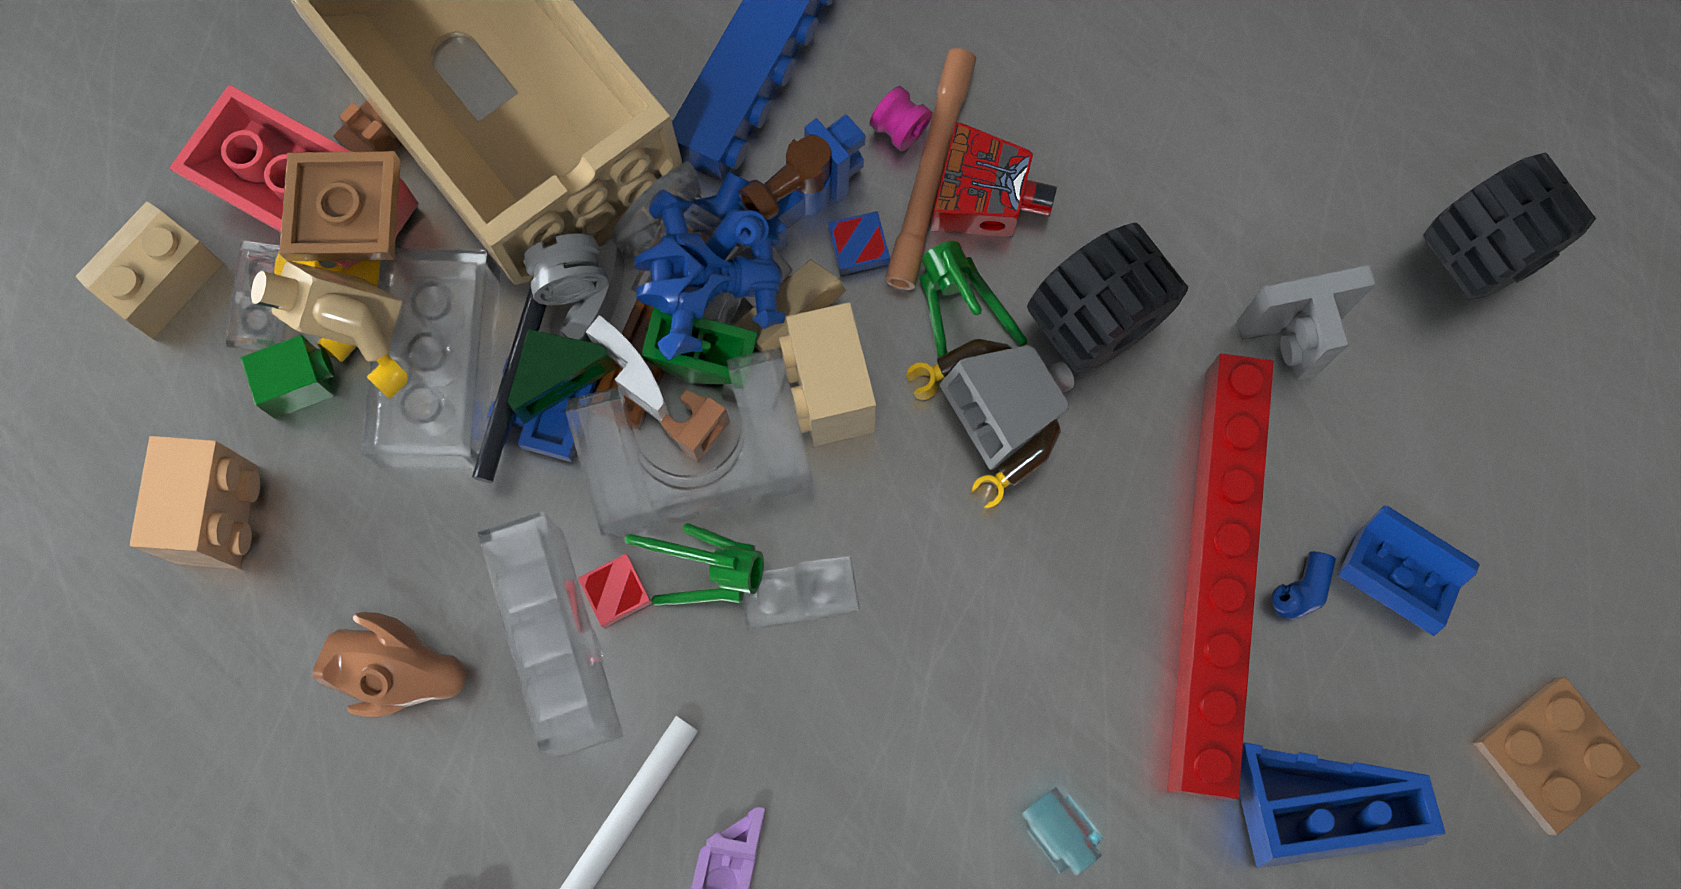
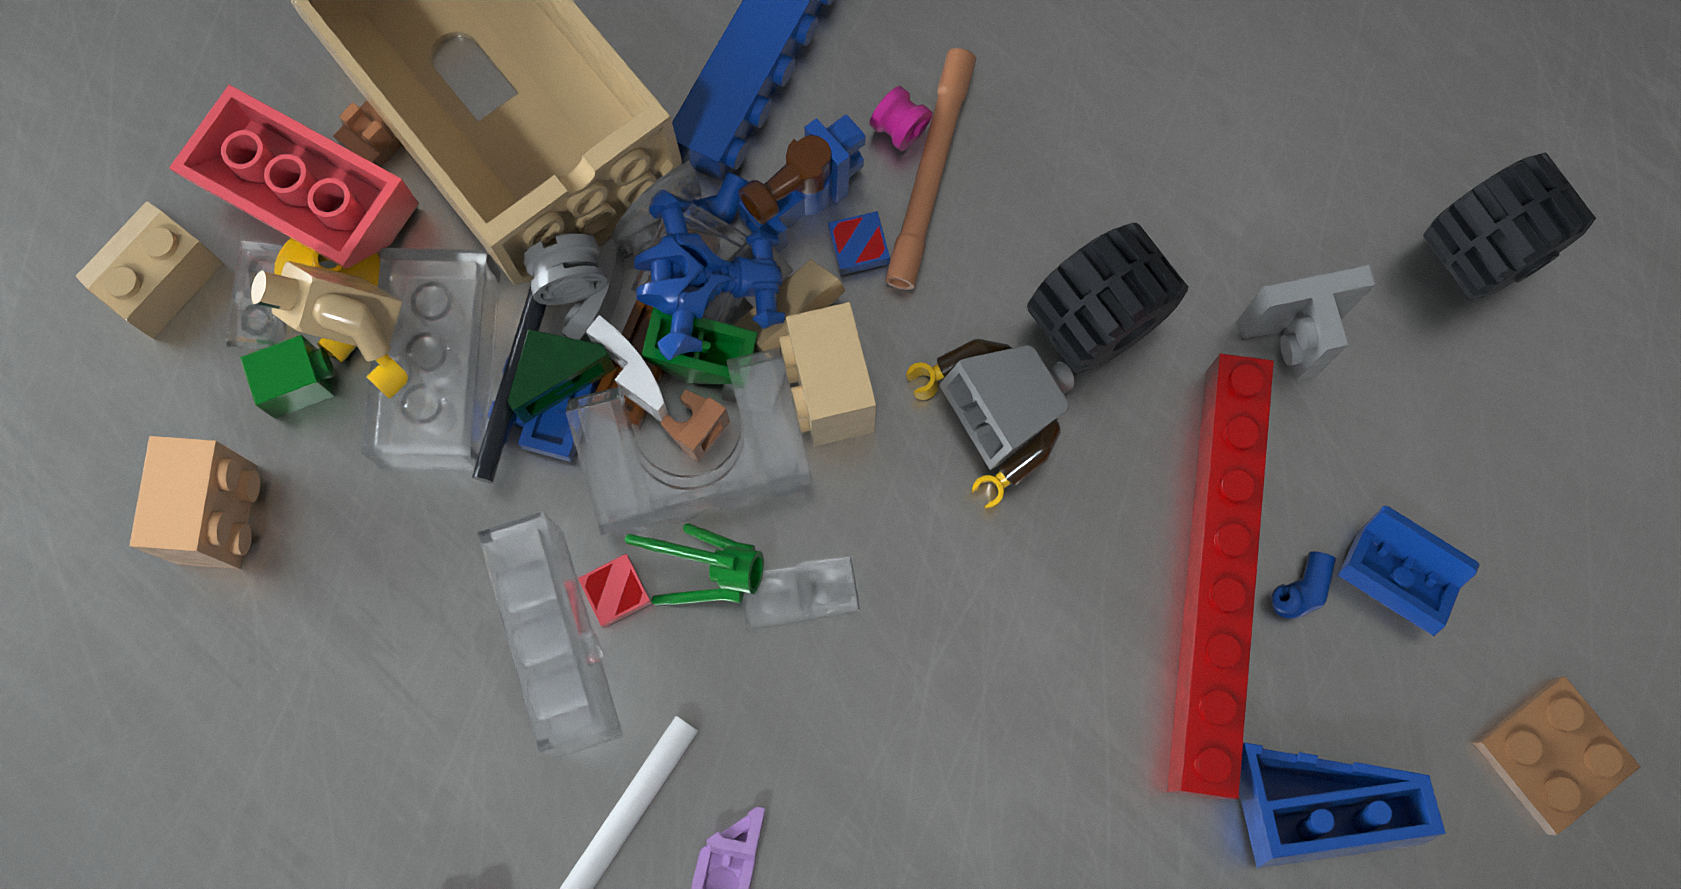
(340, 206): medium nougat plate -> none
(386, 667): nougat animal -> none
(741, 227): blue arm -> none
(953, 273): green plant -> none
(987, 186): torso -> none
(1063, 832): clear light blue brick -> none

